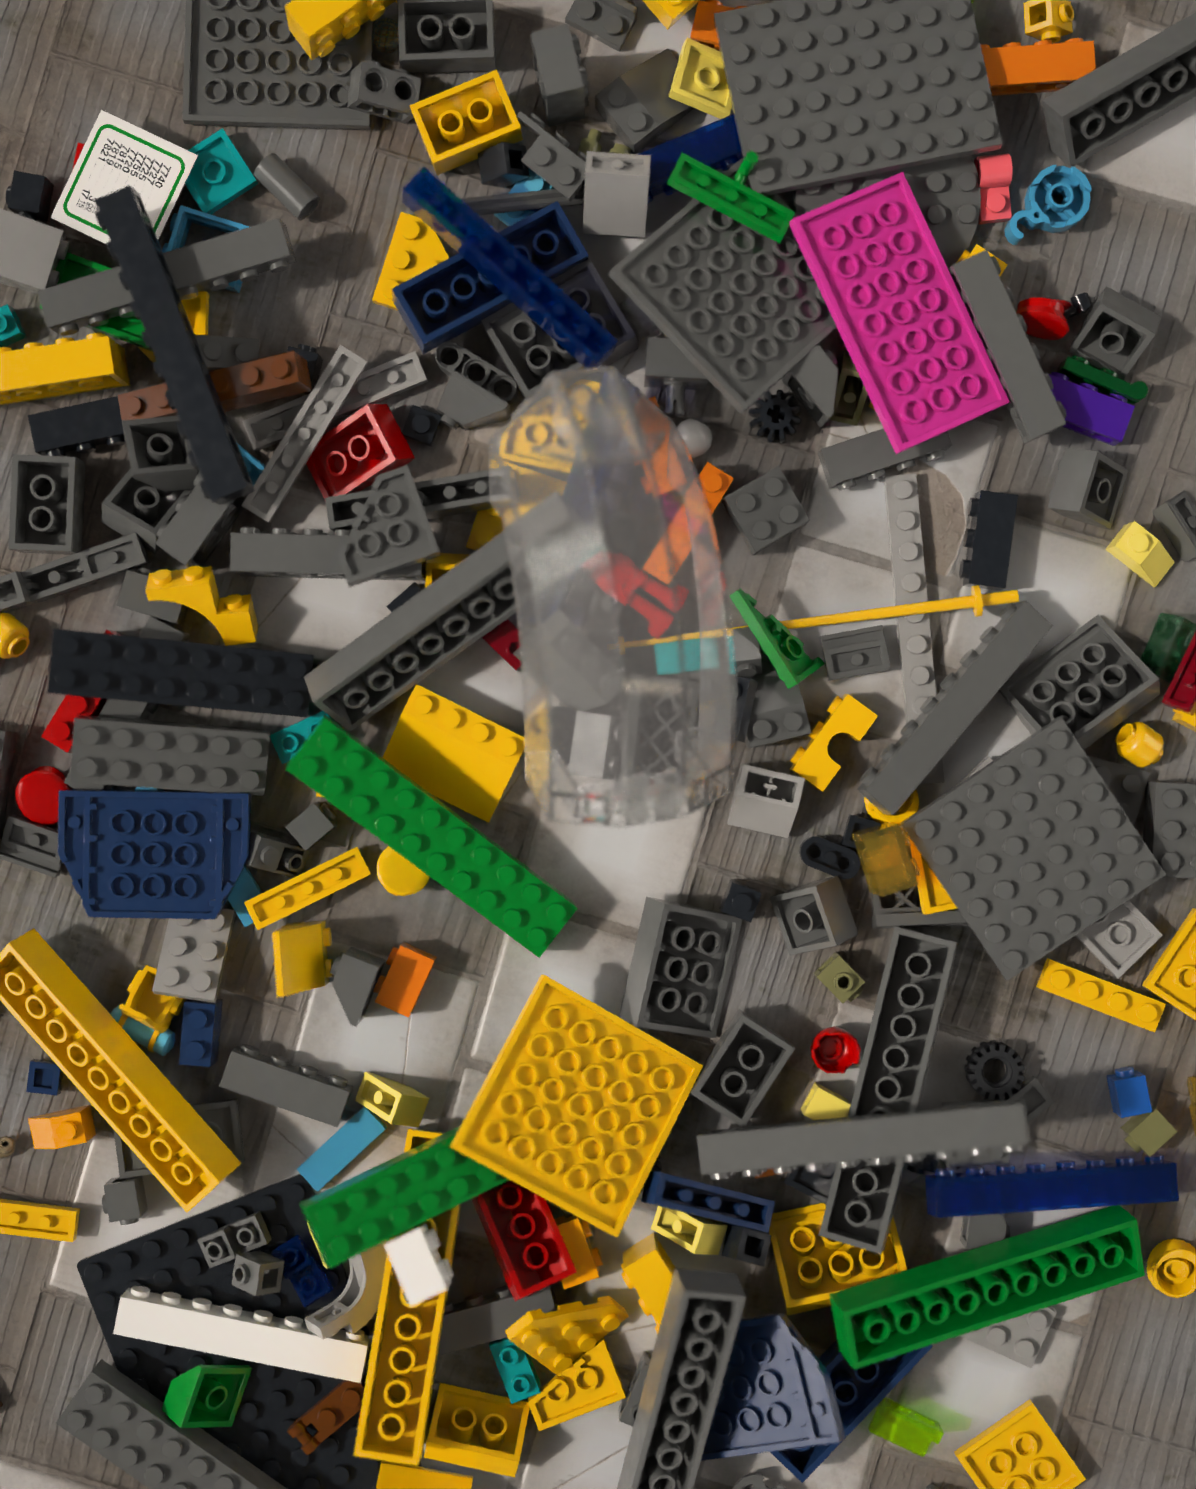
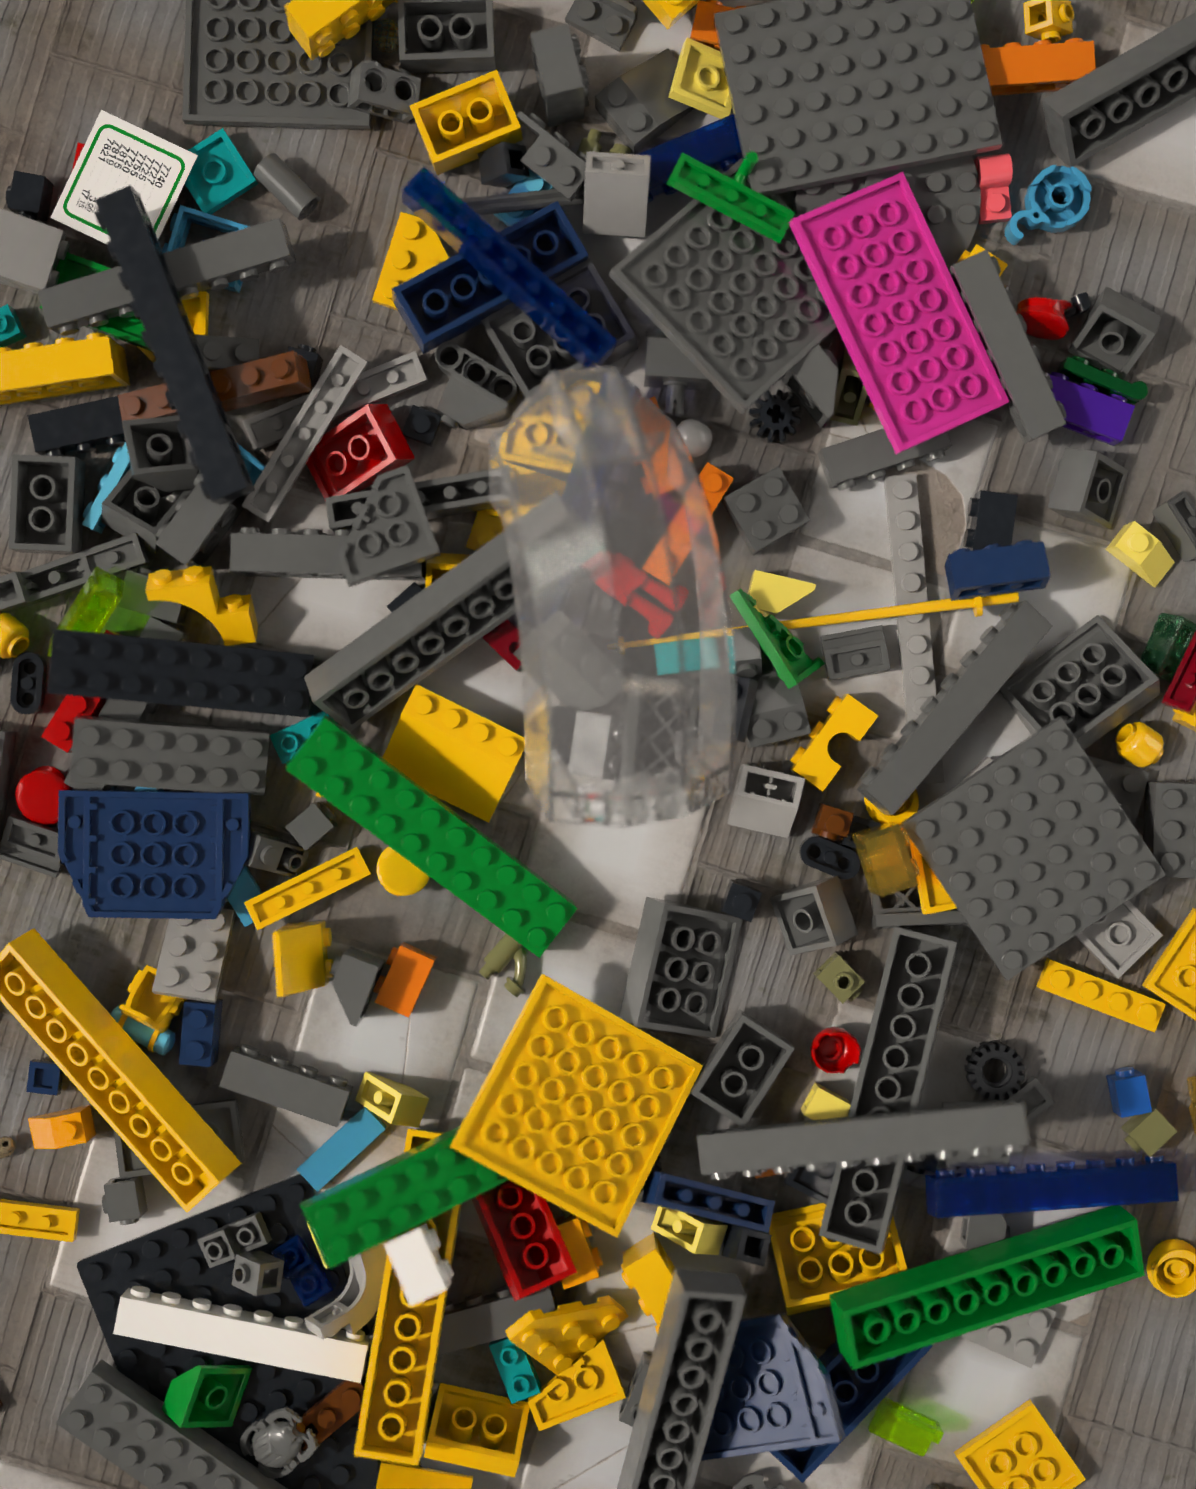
(25, 683): none -> black plate
(93, 604): none -> clear neon green brick
(108, 482): none -> medium azure plate
(278, 1443): none -> dark grey shield
(498, 959): none -> olive plant
(776, 592): none -> light yellow slope
(832, 822): none -> reddish brown brick
(997, 570): none -> dark blue brick

